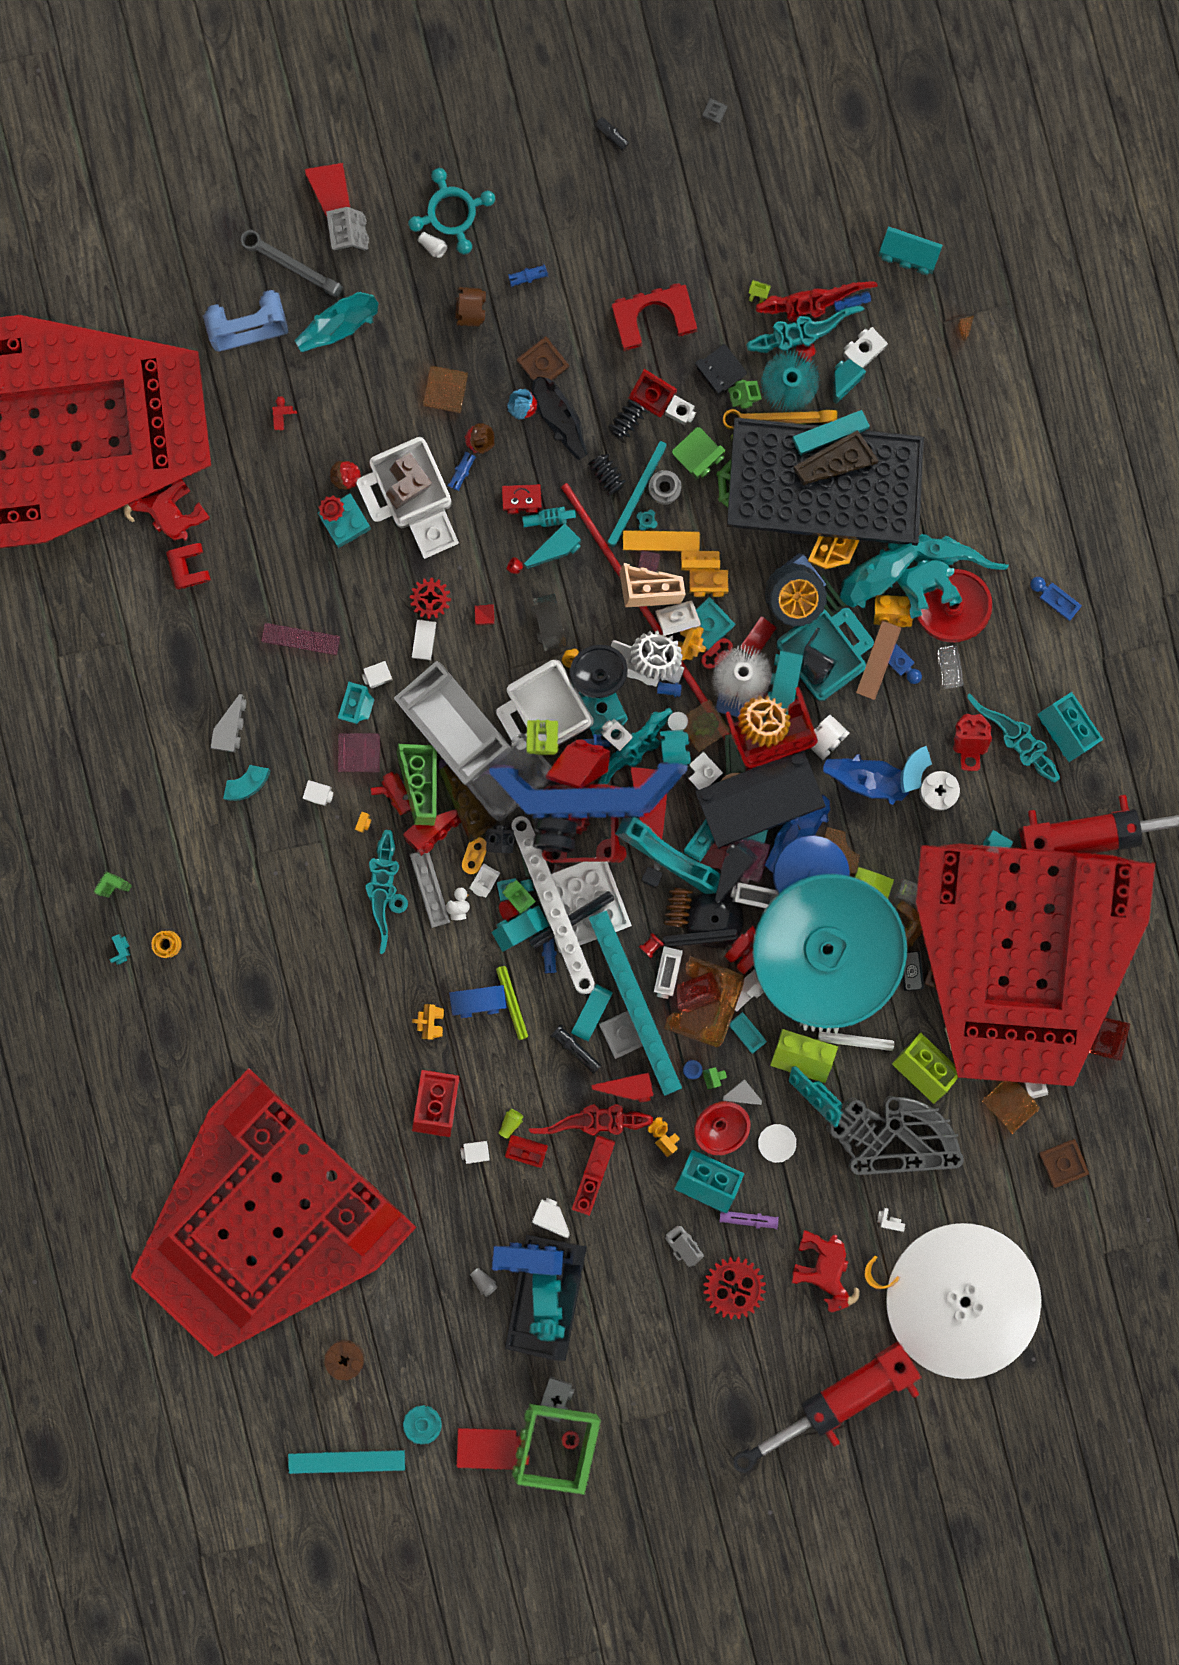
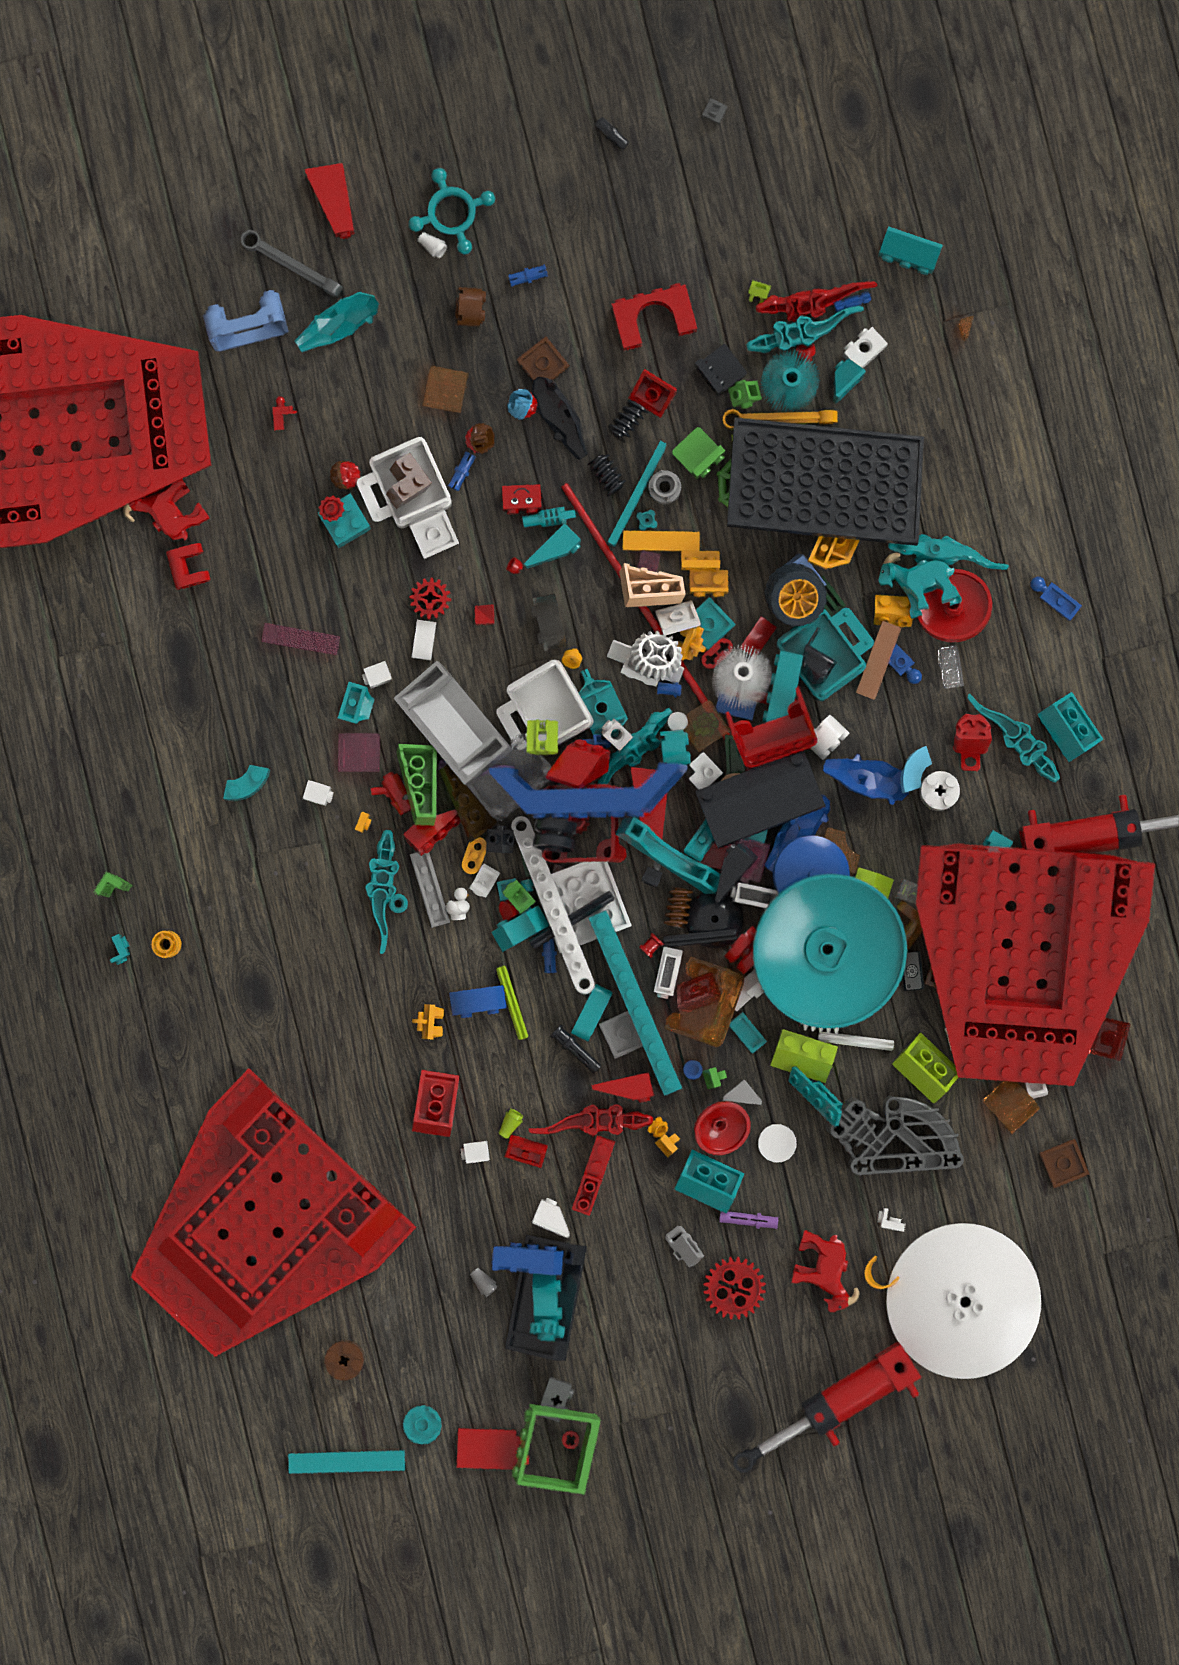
(226, 731): light grey slope -> none
(347, 228): light grey bracket -> none
(598, 661): black dish -> none
(676, 403): white brick -> none
(778, 726): light orange gear -> none
(830, 432): teal tile -> none
(841, 457): dark brown wing -> none
(876, 575): teal piece -> none

